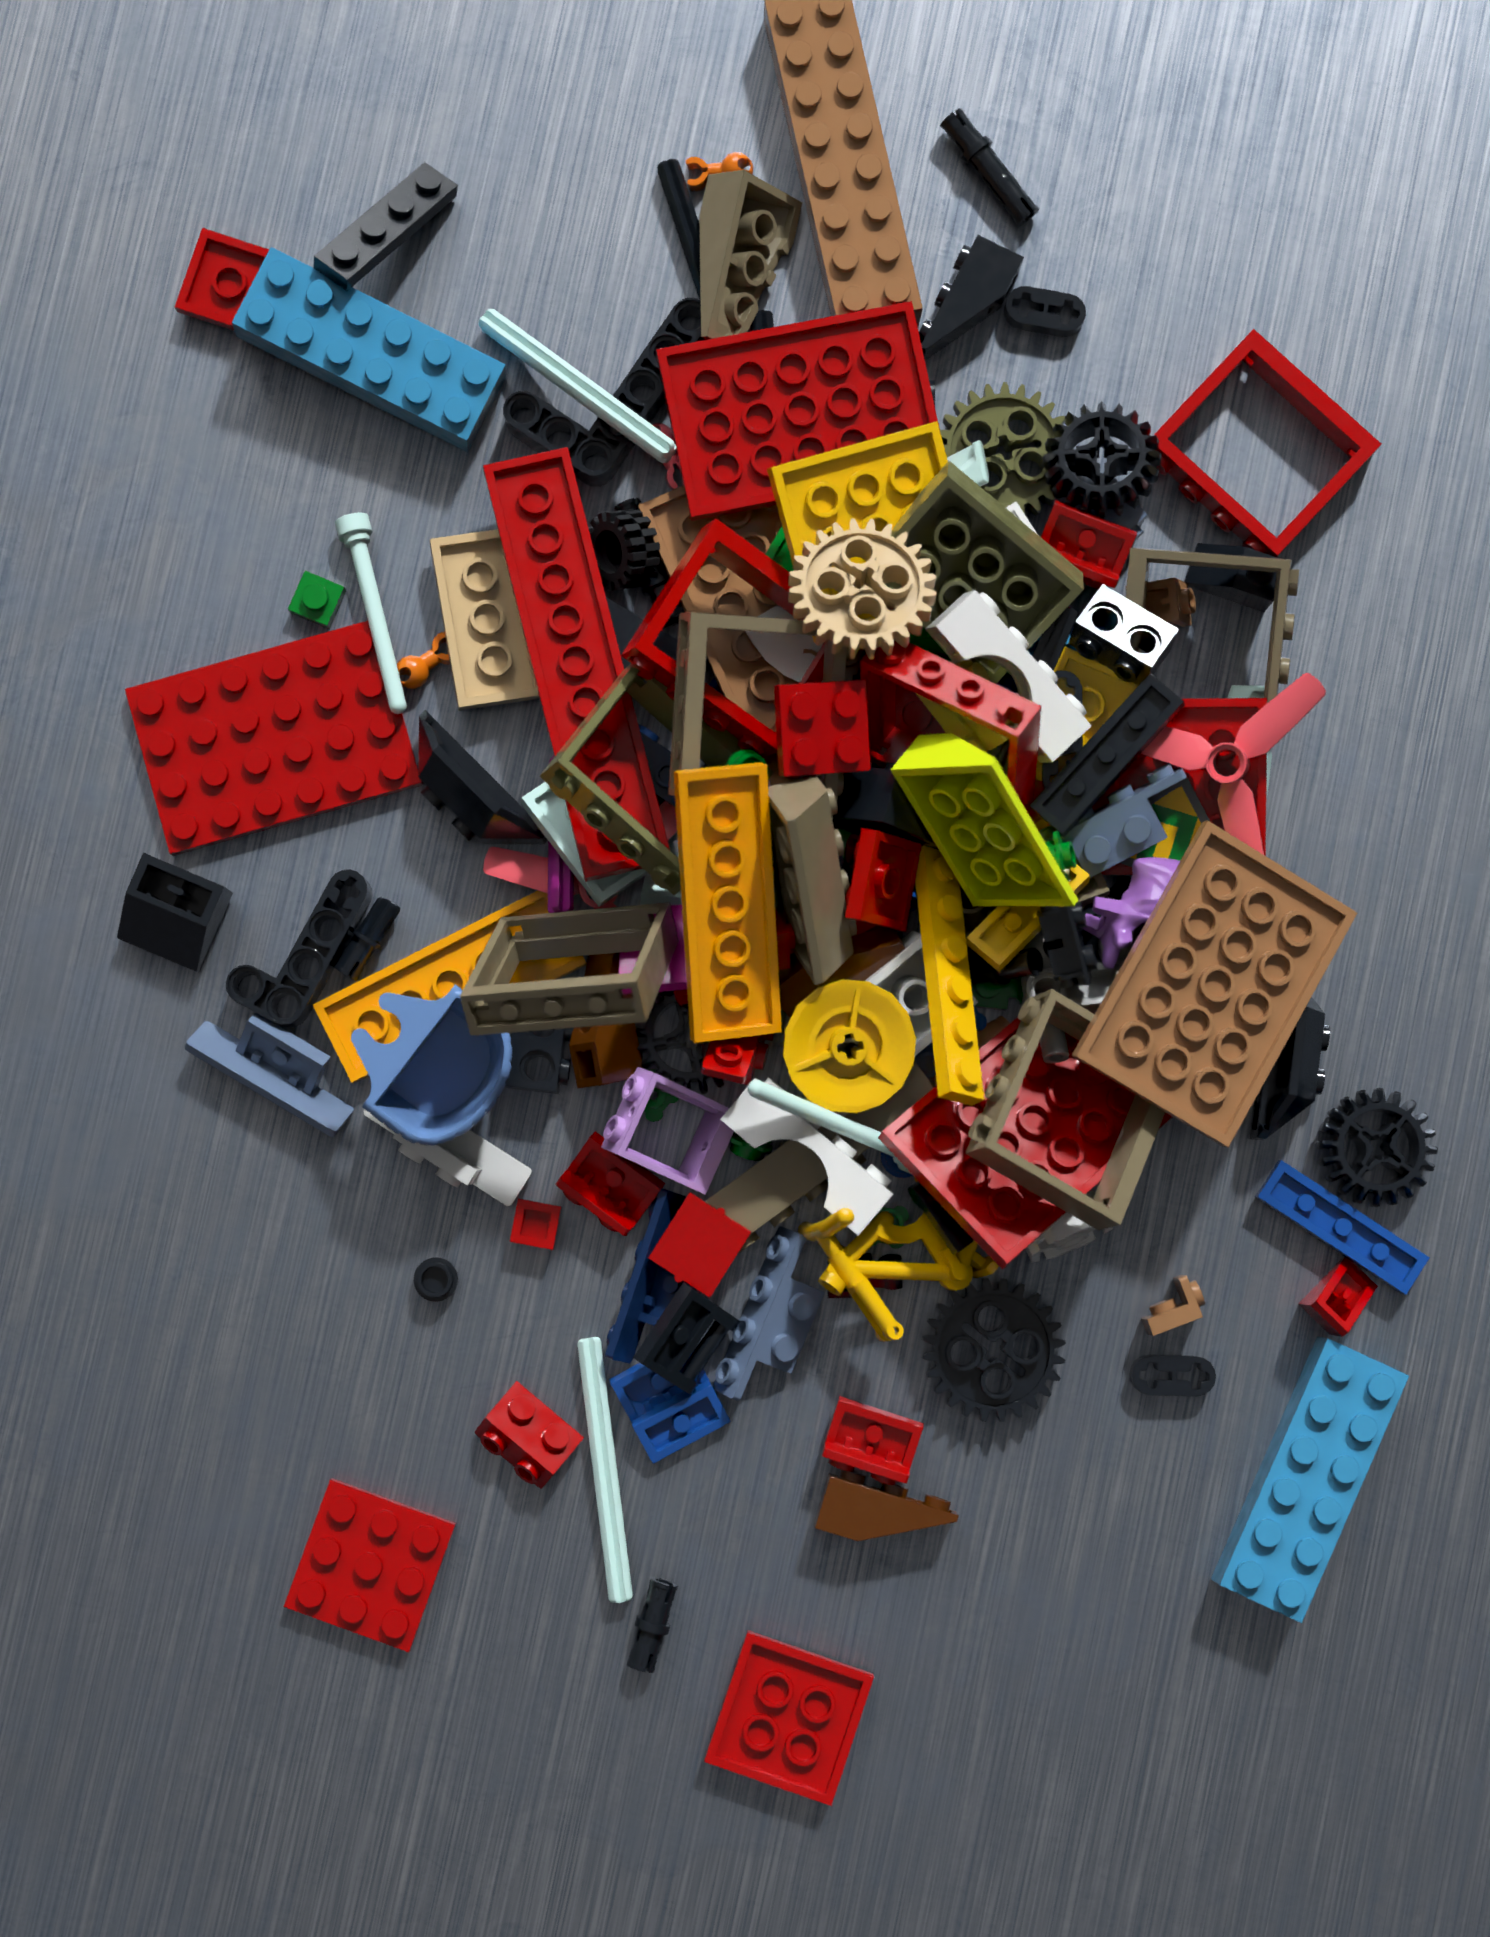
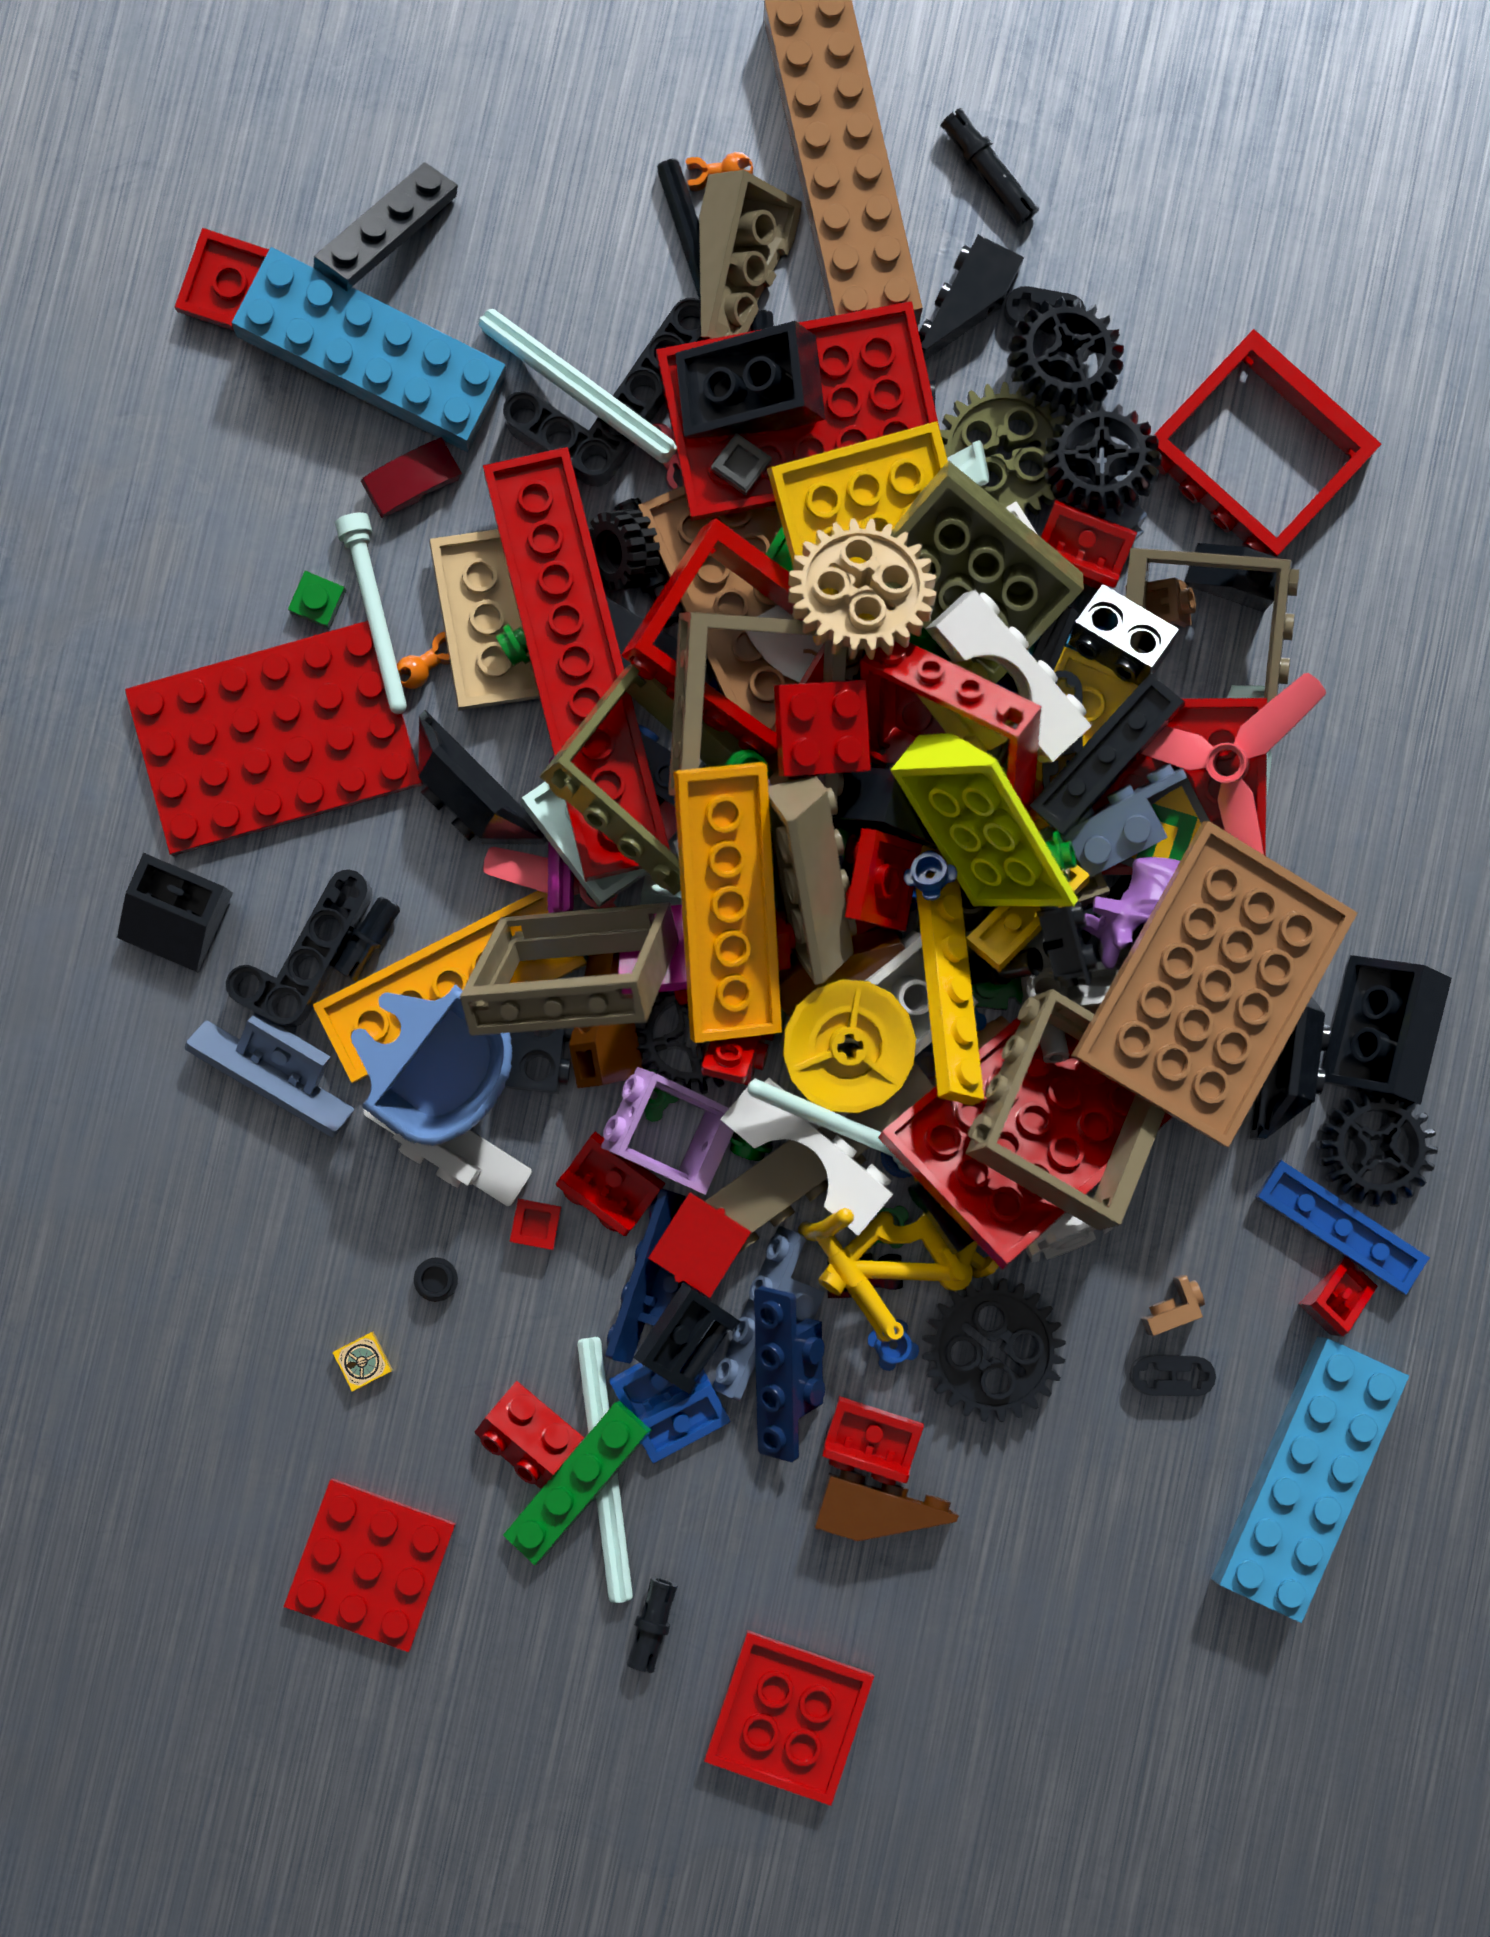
(362, 1361): none -> tile
(410, 477): none -> dark red slope
(514, 644): none -> green plate
(577, 1482): none -> green plate
(741, 464): none -> dark grey tile
(751, 383): none -> black slope
(786, 1371): none -> dark blue bracket
(890, 1357): none -> blue plate
(922, 865): none -> blue plate
(1056, 325): none -> black gear
(1386, 1027): none -> black slope

